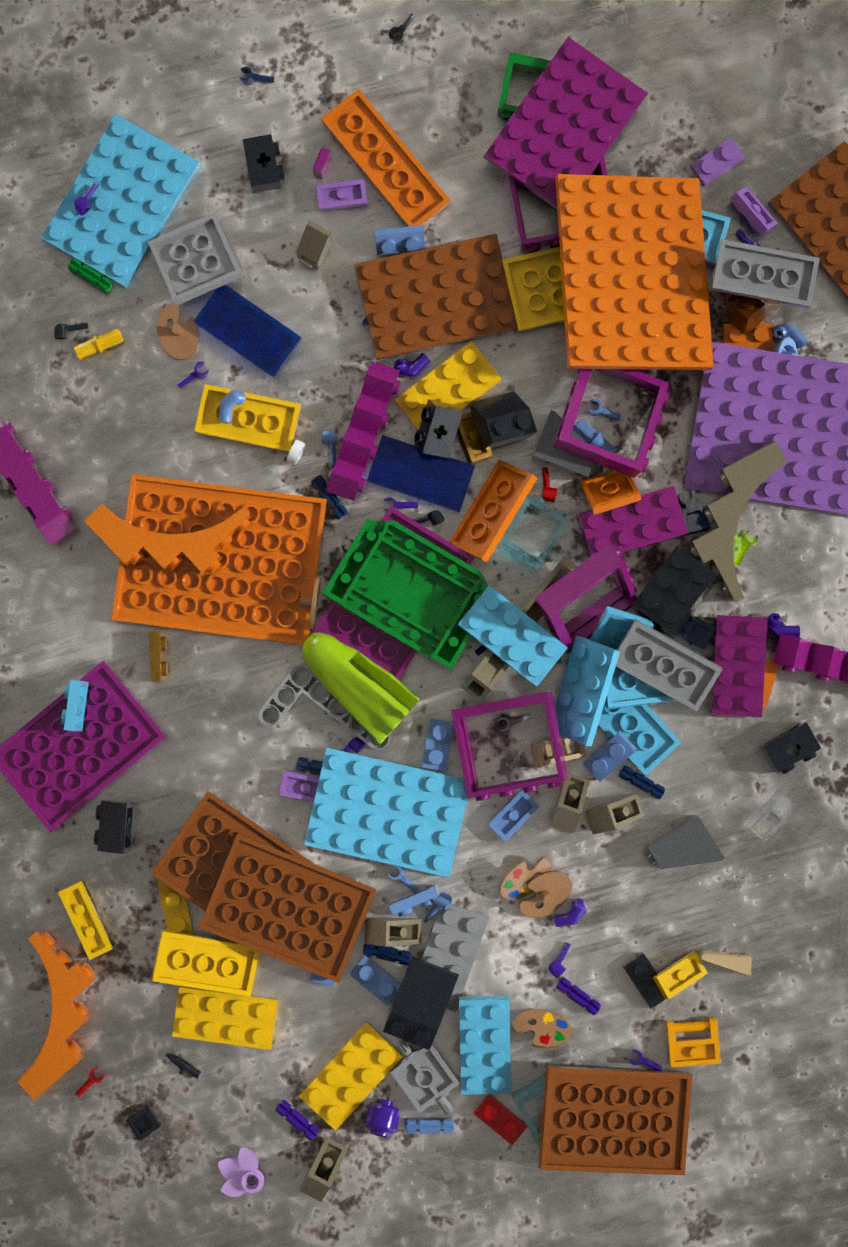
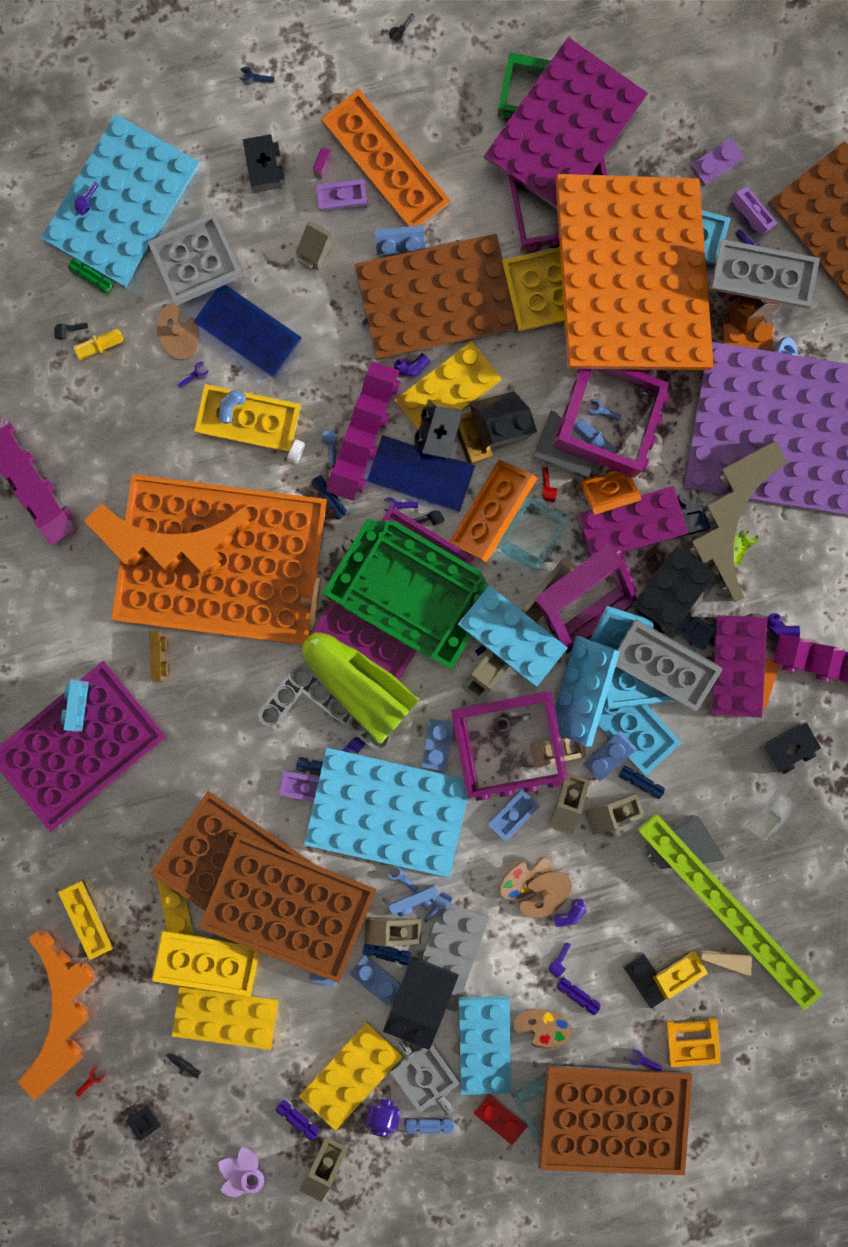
(114, 826): black slope -> none
(730, 911): none -> lime plate
(790, 330): medium blue arm -> none

